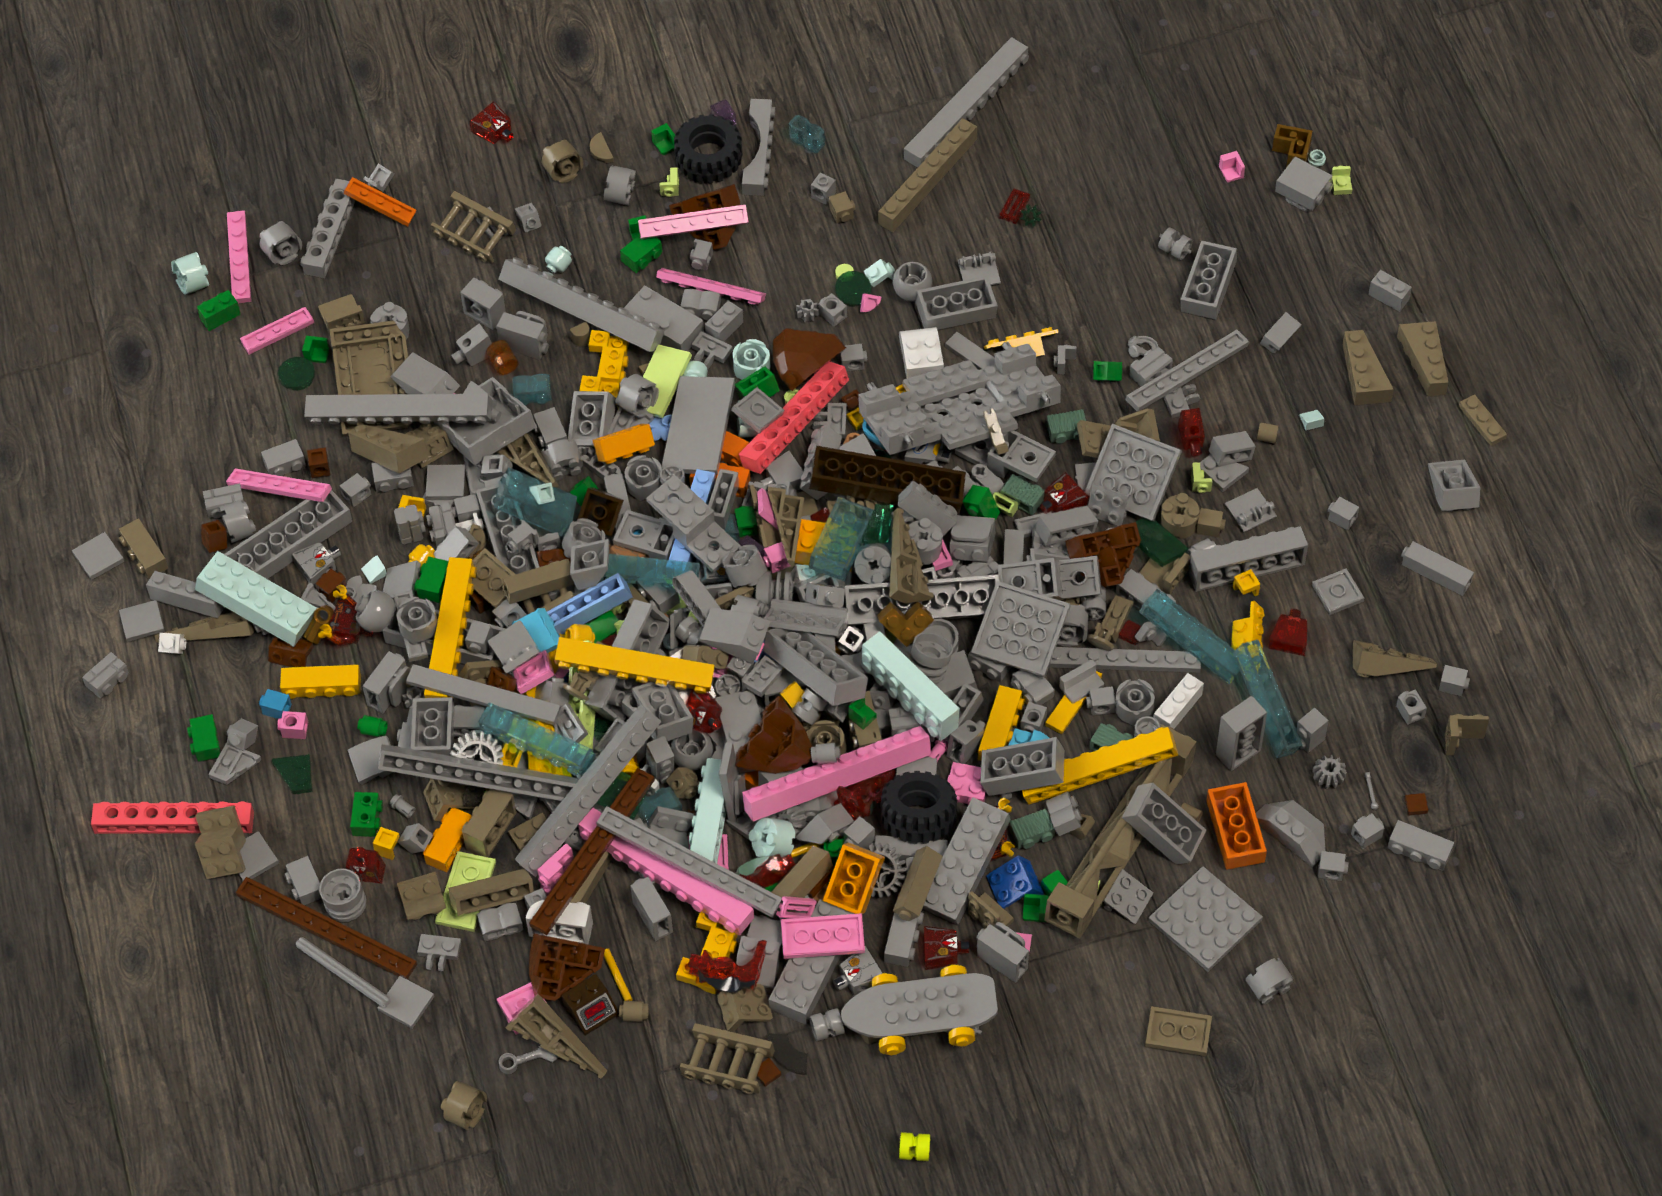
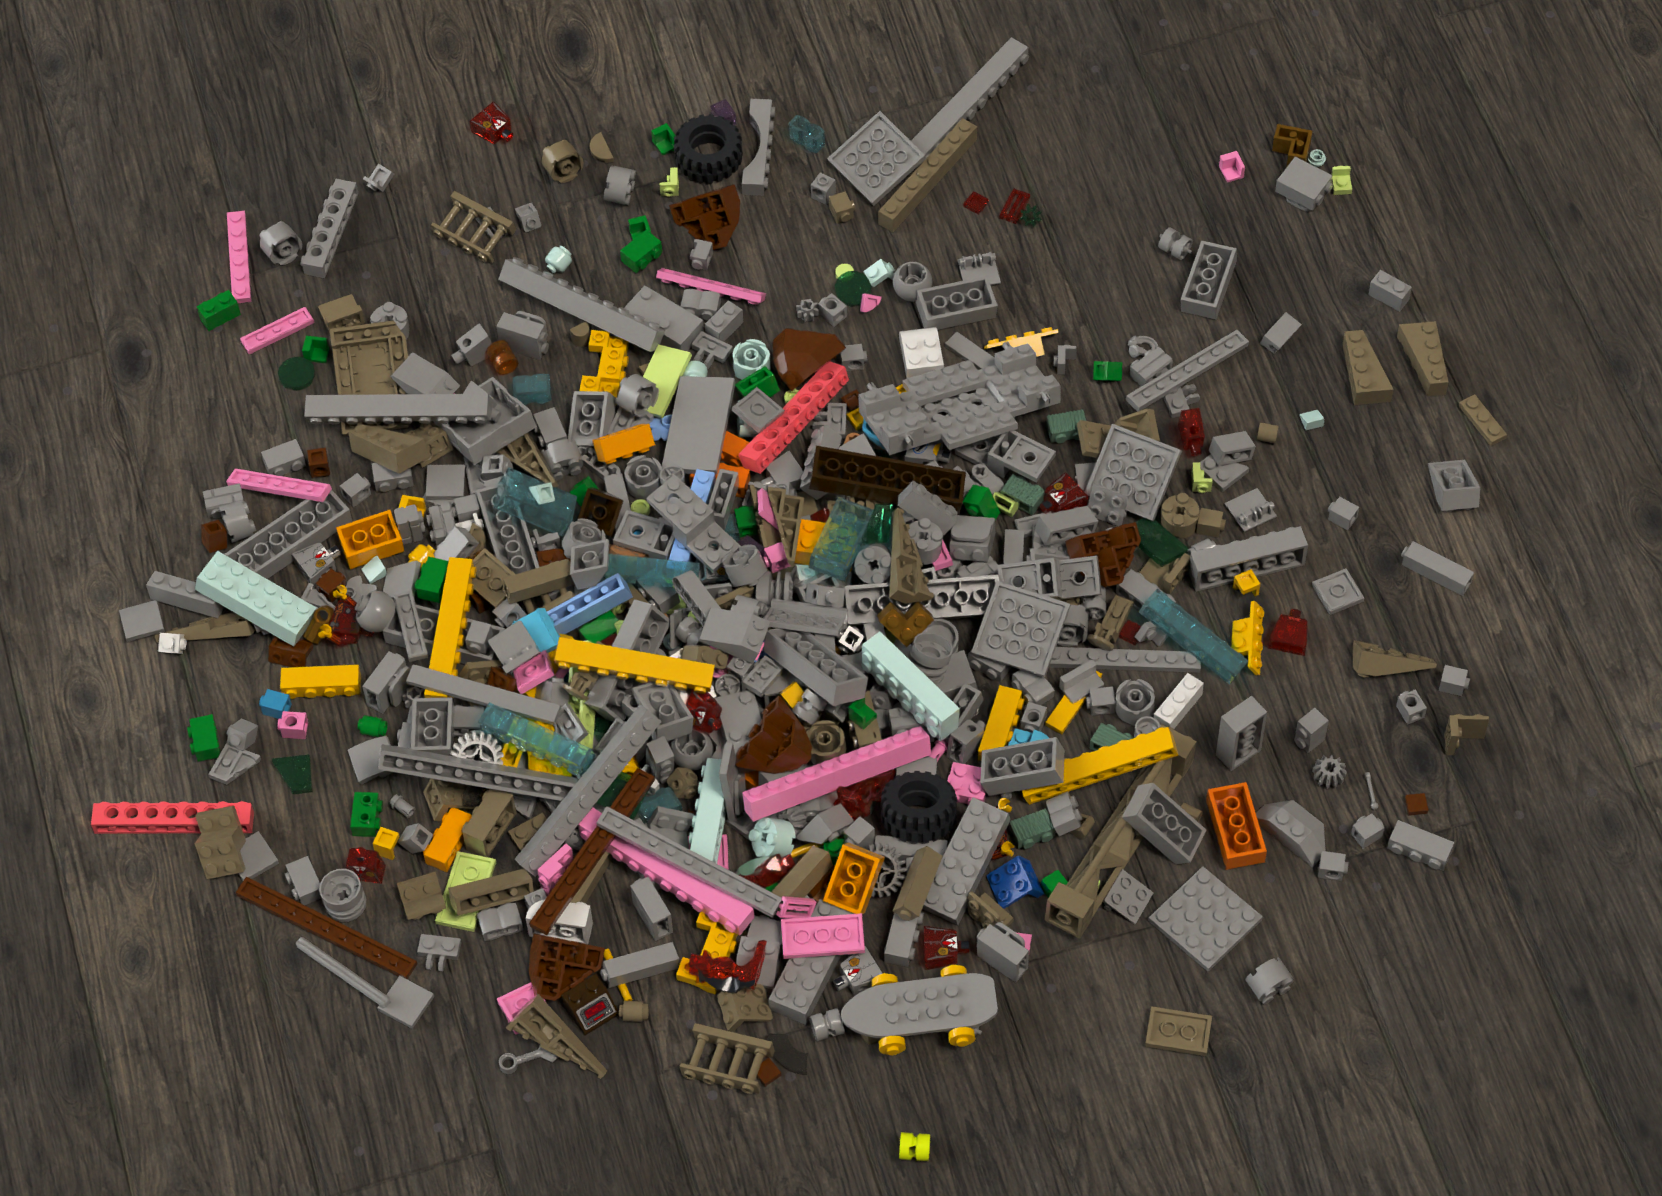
(98, 555): light grey tile -> none
(105, 675): light grey brick -> none
(142, 548): dark tan brick -> none
(190, 273): light aqua brick -> none
(370, 538): none -> light orange brick
(380, 201): orange plate -> none
(417, 619): light grey brick -> none
(464, 1105): dark tan brick -> none
(483, 303): light grey brick -> none
(522, 538): light grey brick -> none
(580, 632): yellow head -> none
(640, 965): none -> light grey brick
(641, 506): none -> yellowish green tile
(693, 221): bright pink plate -> none
(825, 753): light grey brick -> none
(876, 158): none -> light grey plate
(976, 202): none -> clear red tile
(995, 432): piece -> none
(1034, 907): green panel -> none
(1266, 692): clear light blue brick -> none

